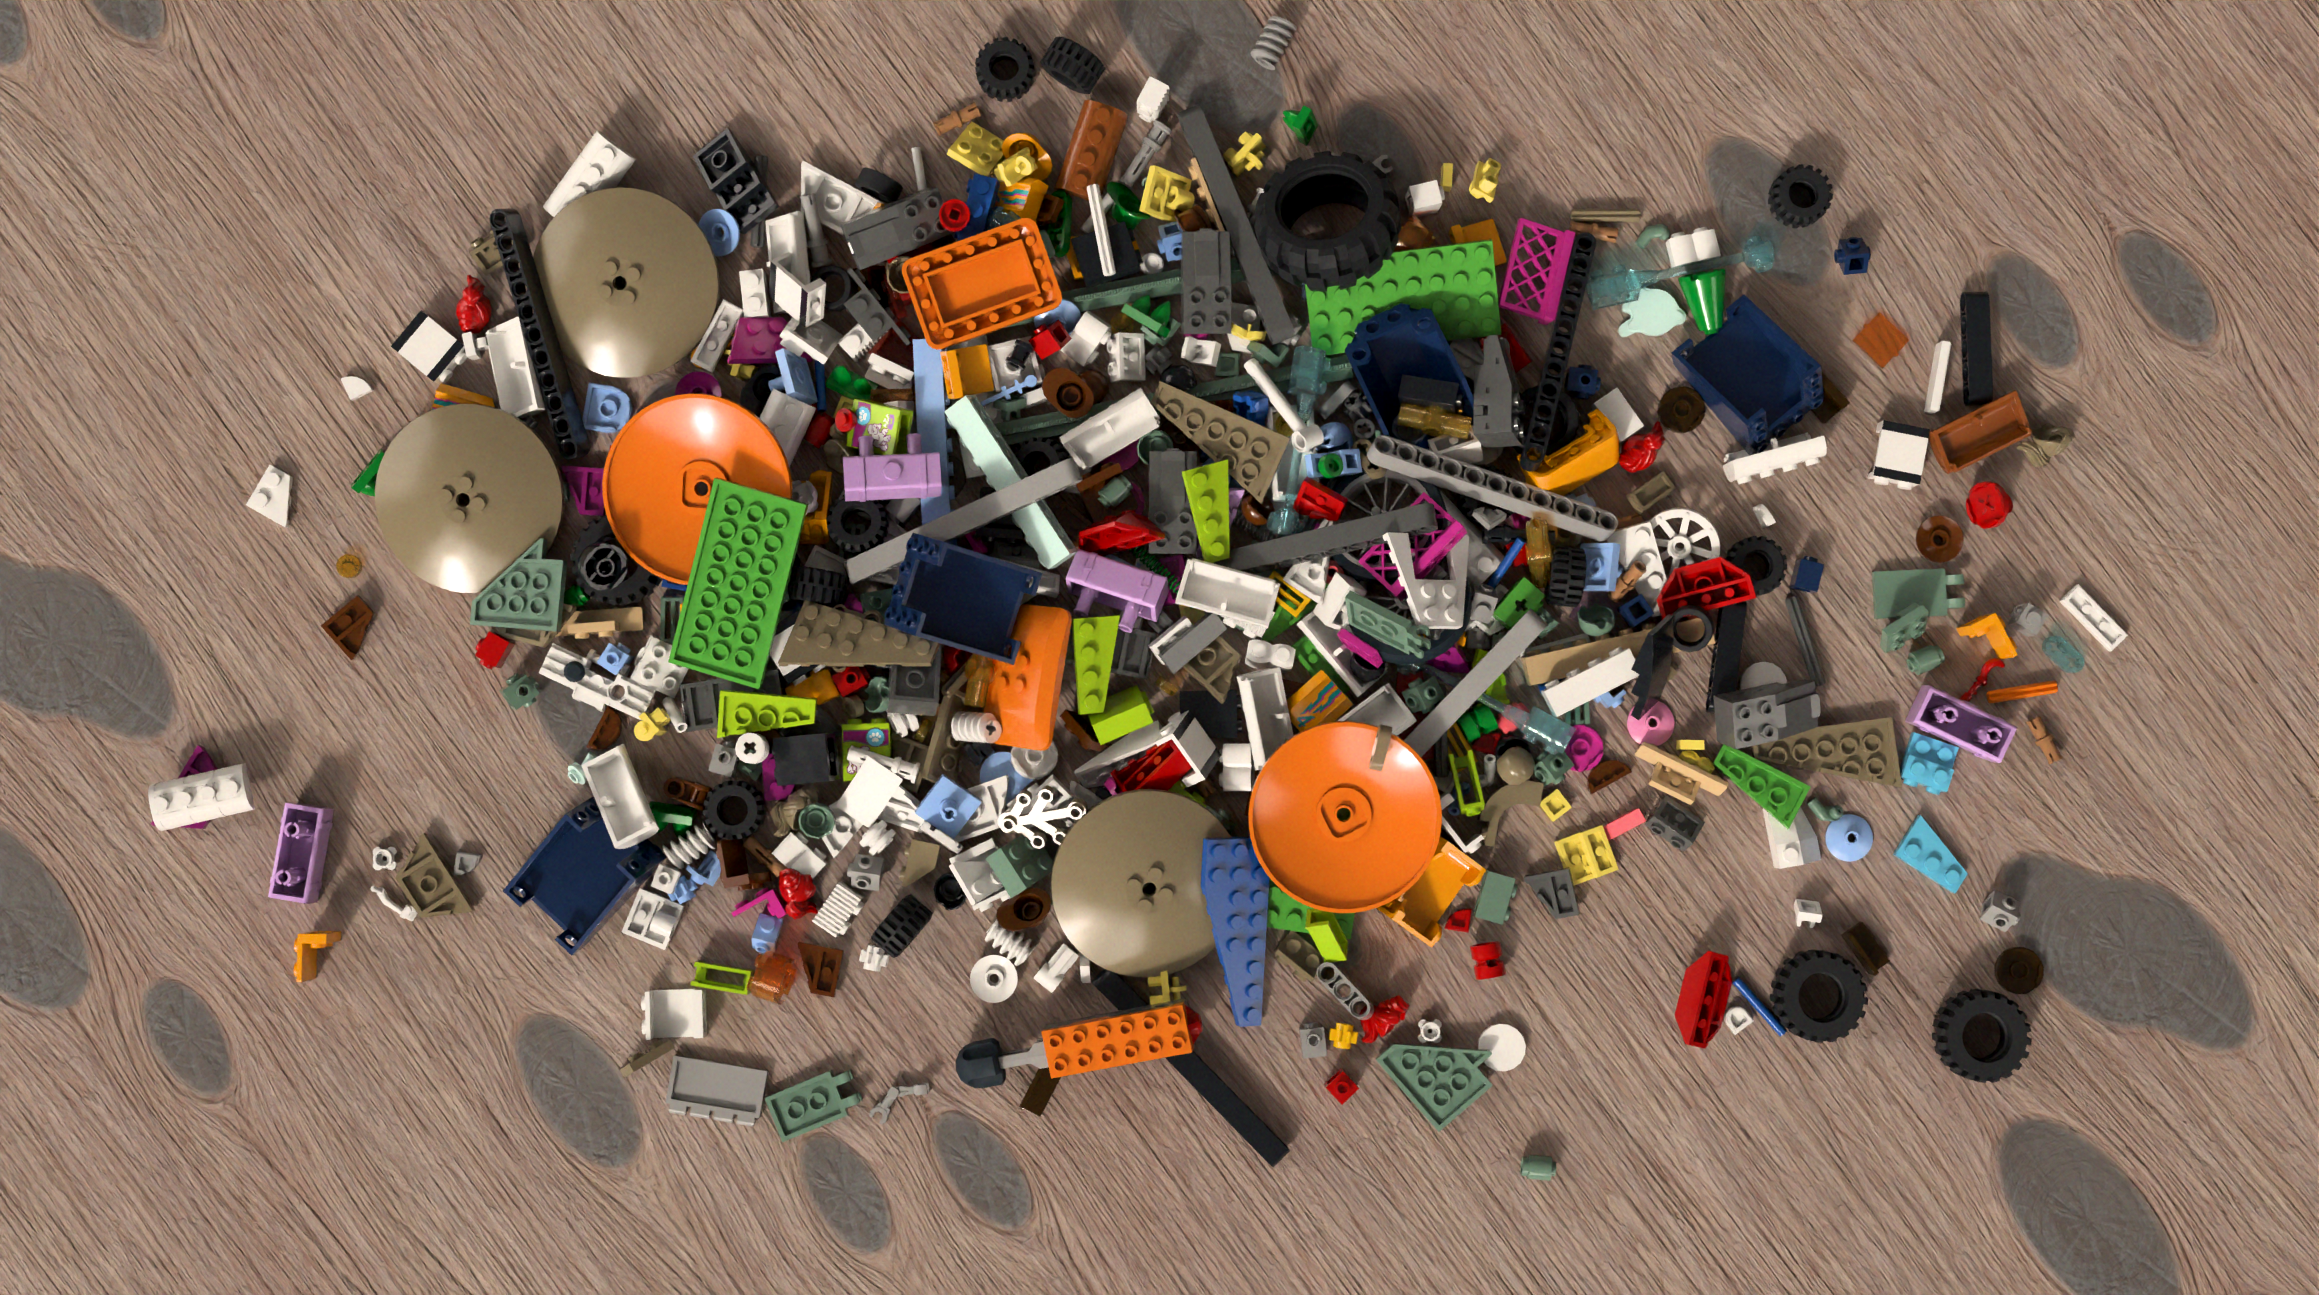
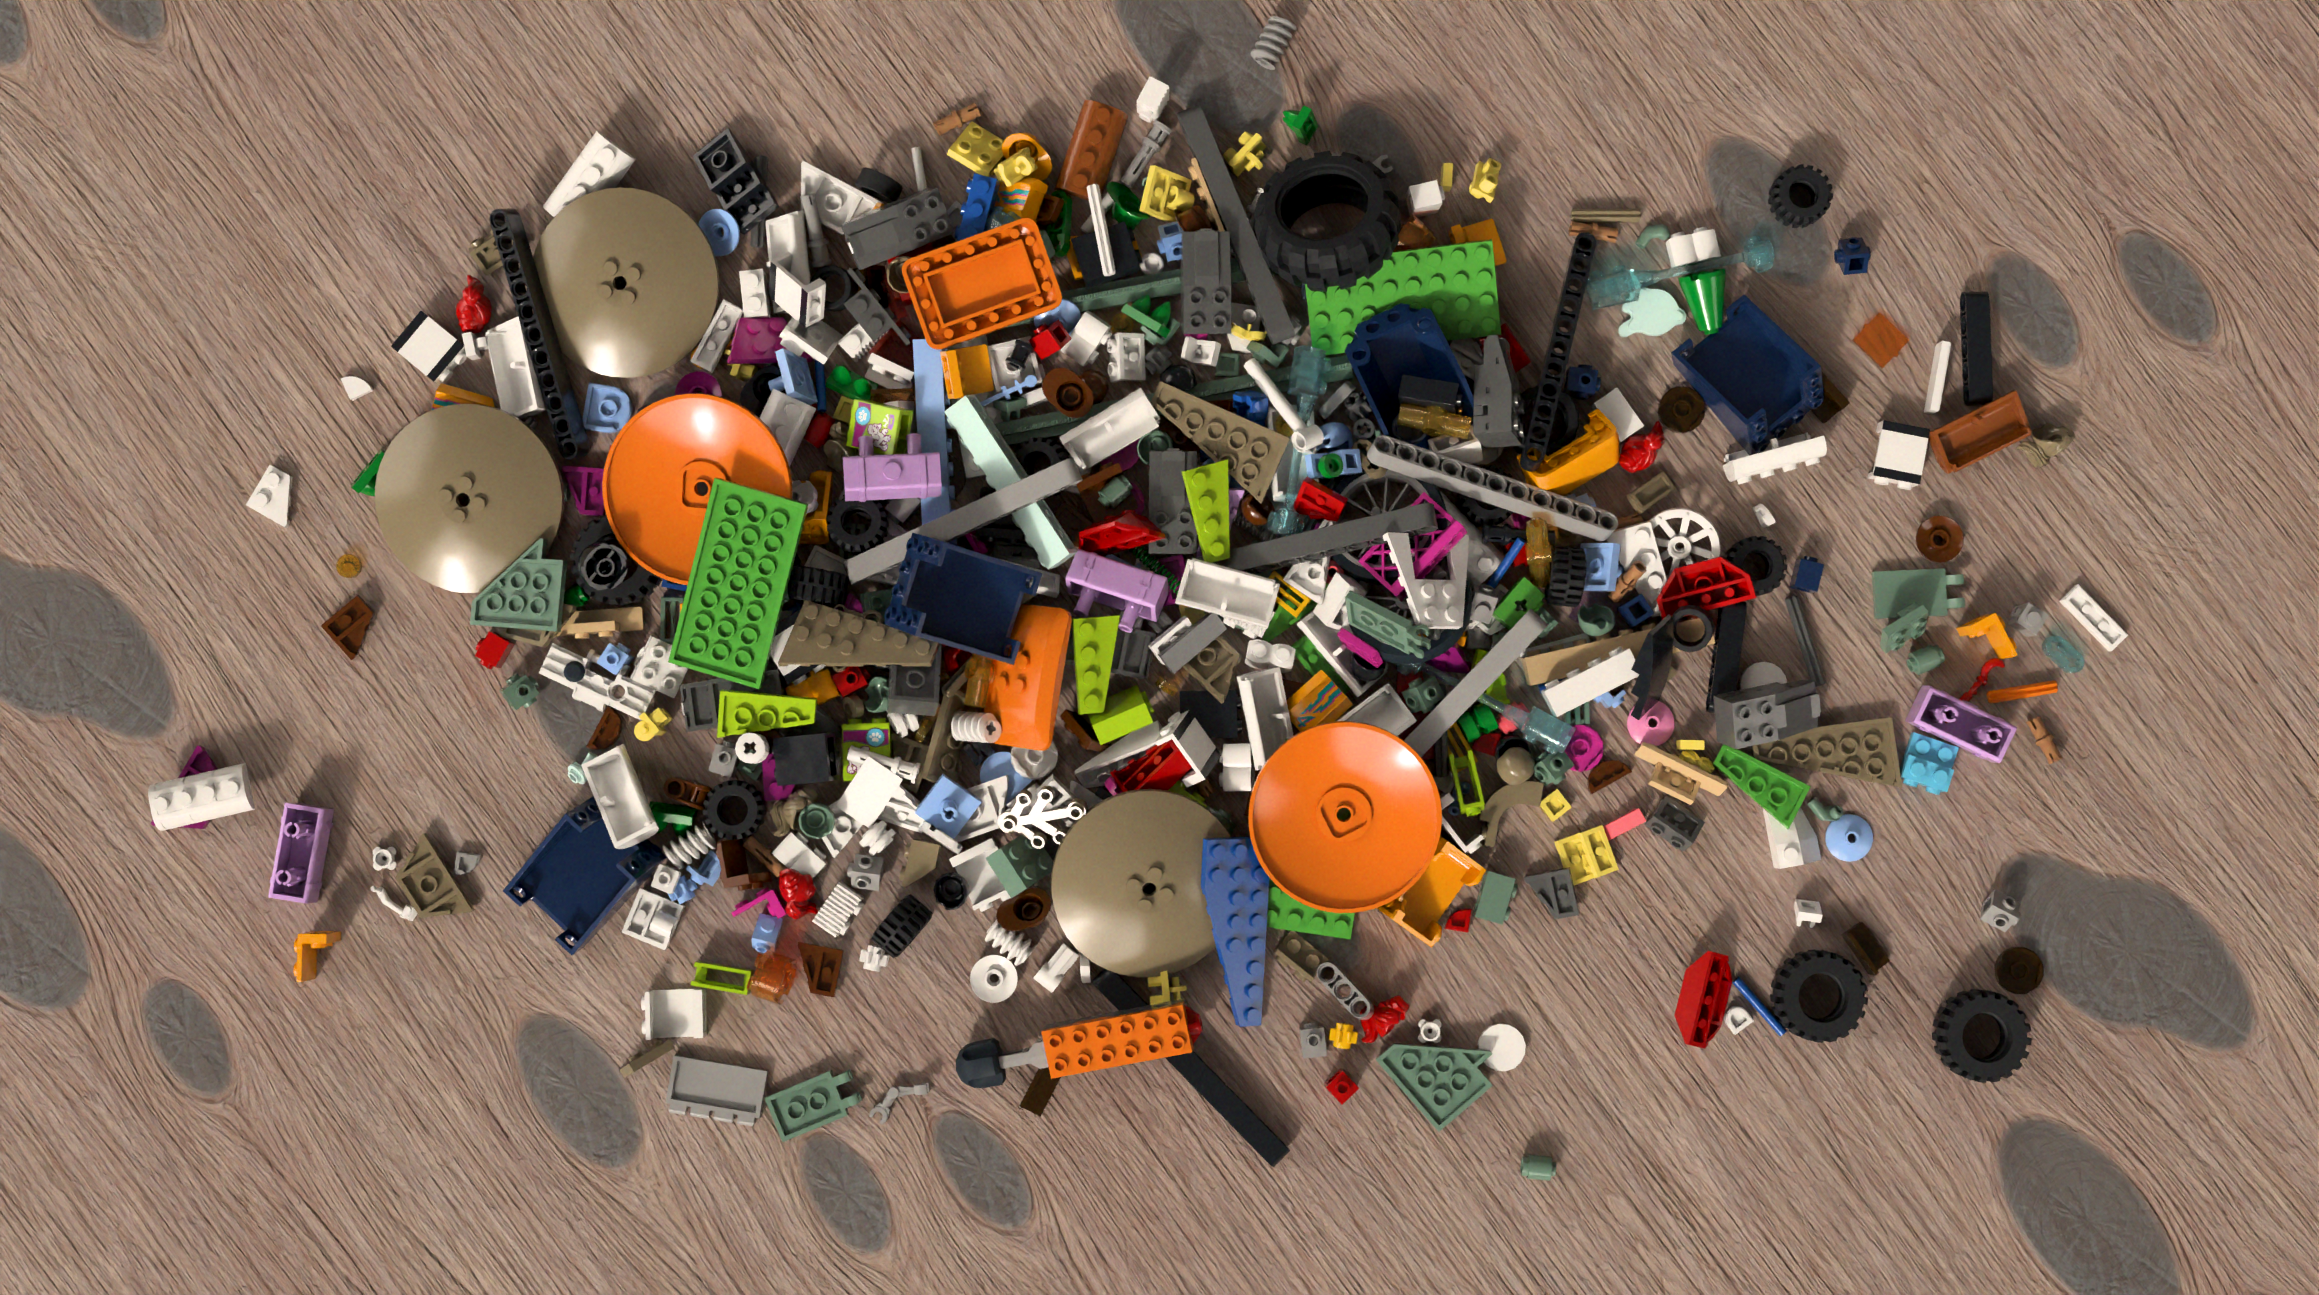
(674, 714): white piece -> none
(845, 420): red plate -> none
(954, 215): red wheel -> none
(976, 879): white wing -> none
(1005, 88): black tyre -> none
(1072, 65): black tyre -> none
(1327, 935): lime window -> none
(1380, 747): dark tan beam -> none
(1488, 517): light grey tile -> none
(1488, 951): red wheel -> none
(1489, 771): white arm -> none
(1555, 276): dark pink fence -> none
(1930, 856): medium azure wing -> none
(1988, 504): red tile -> none

